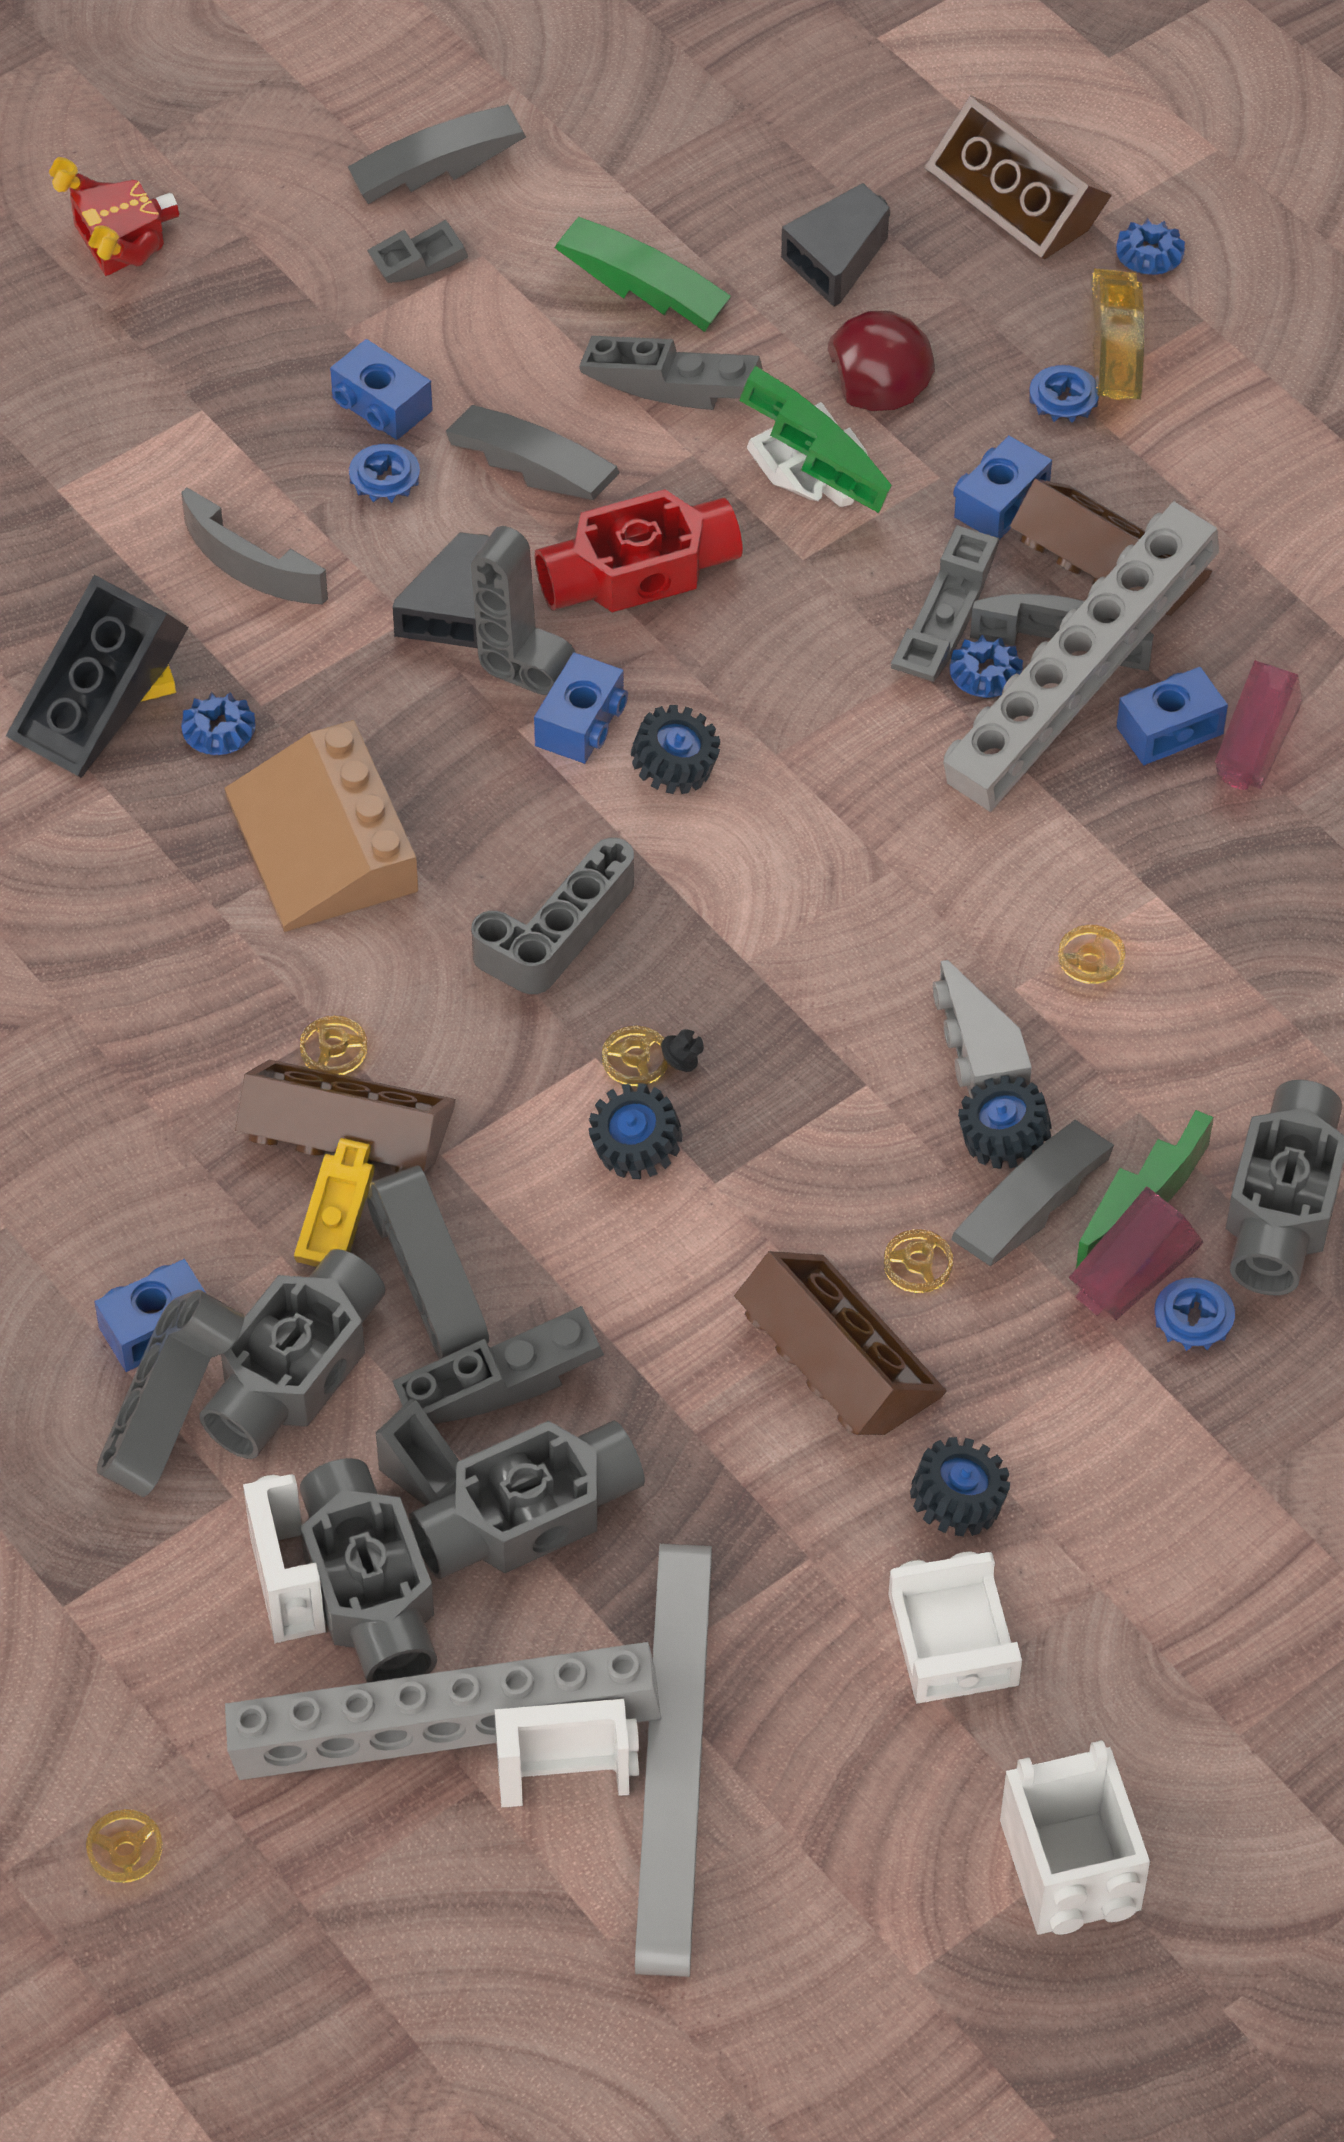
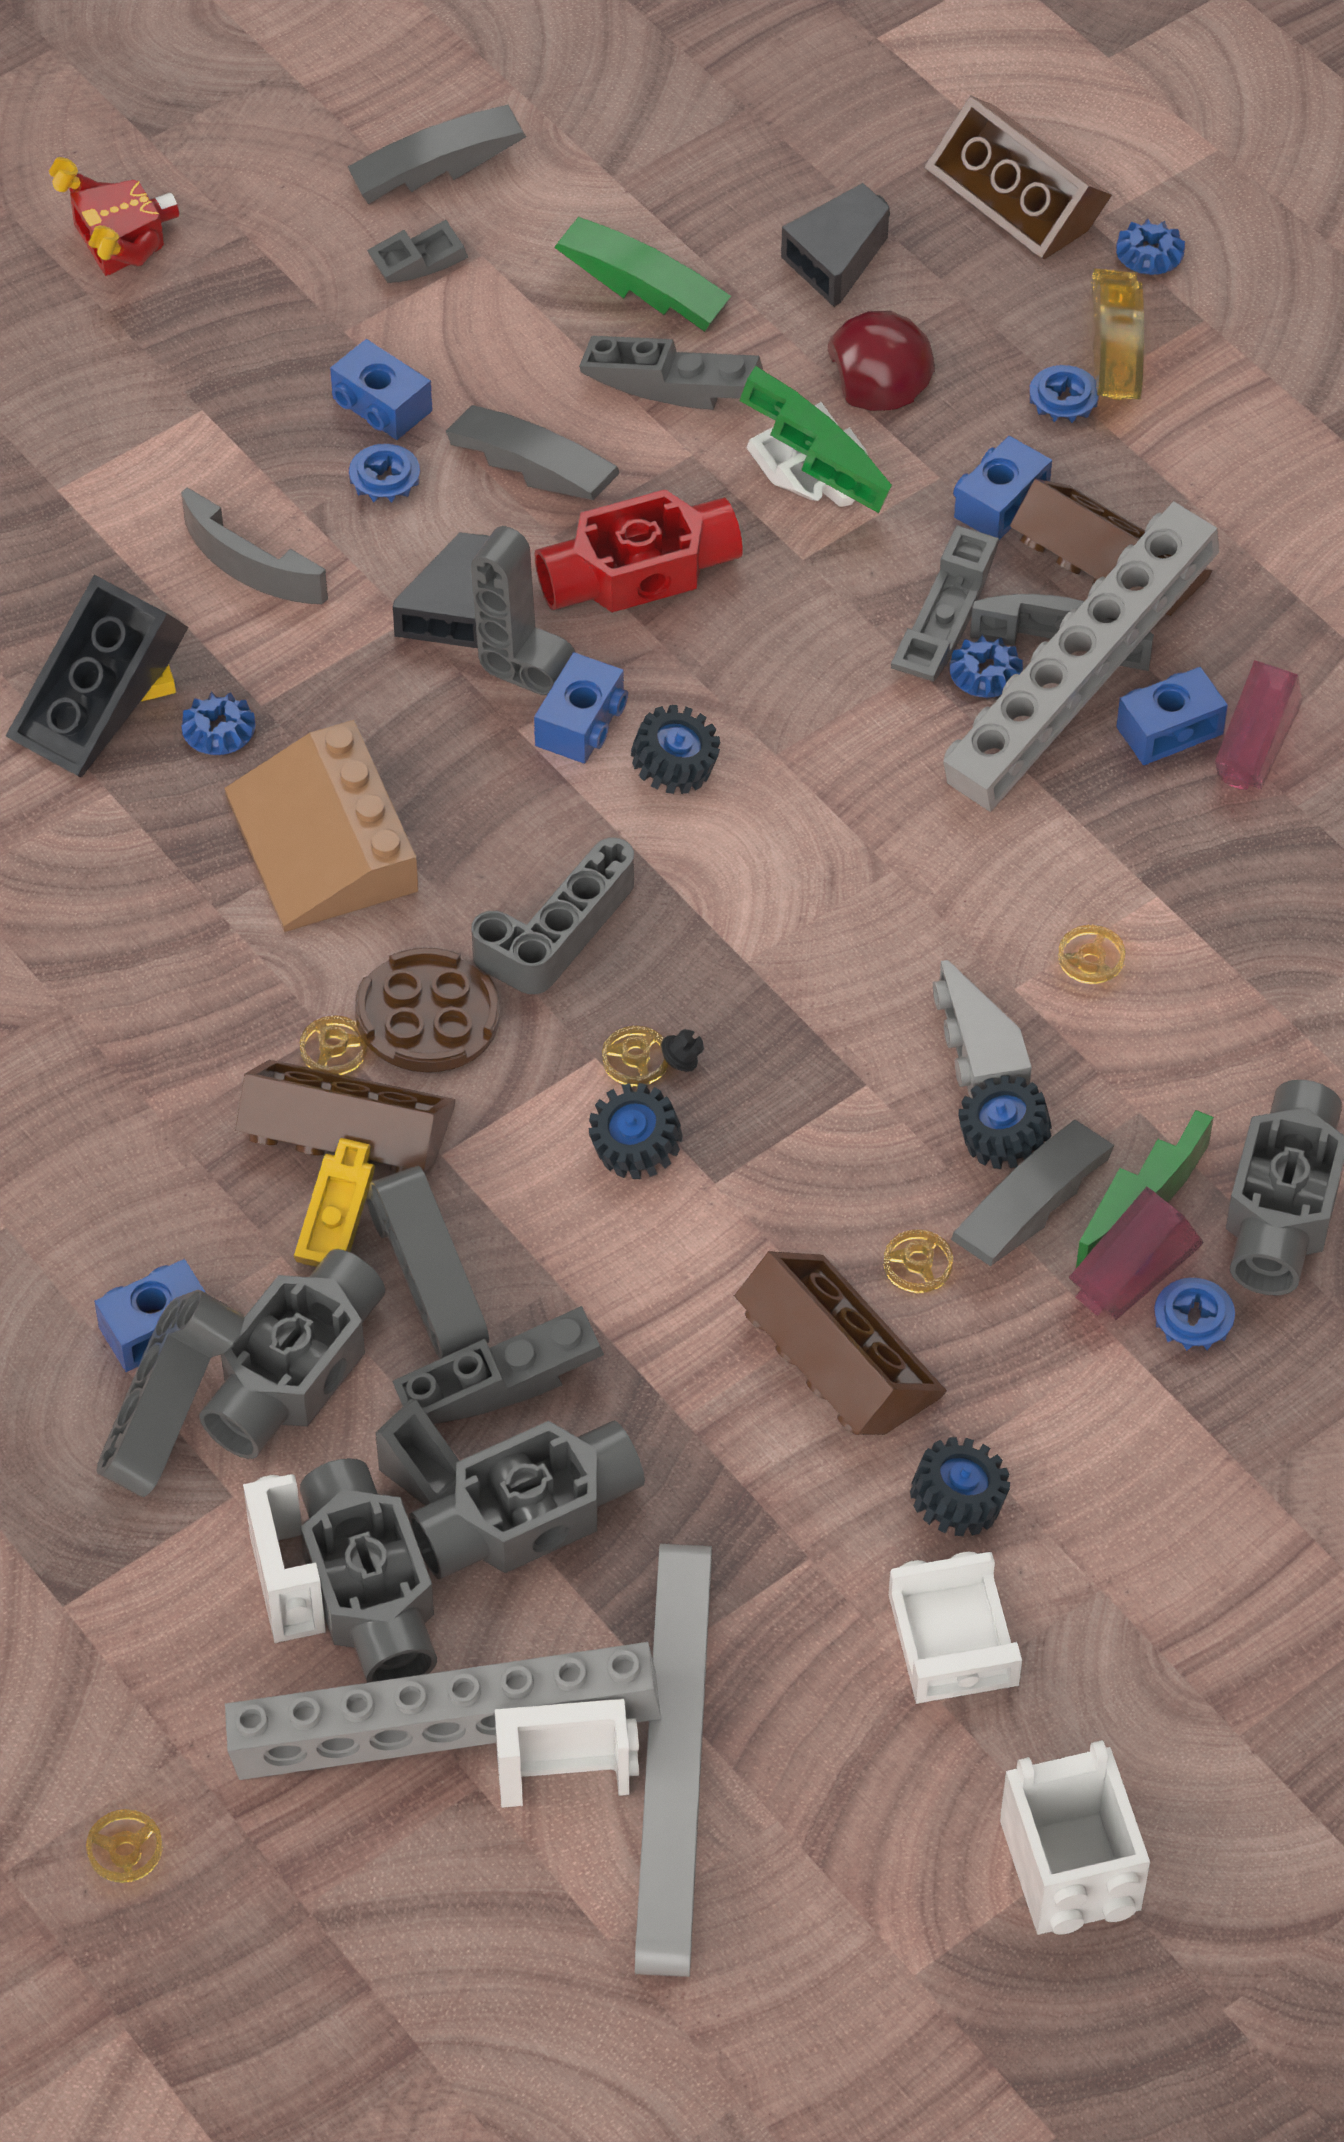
(427, 1010): none -> reddish brown tile

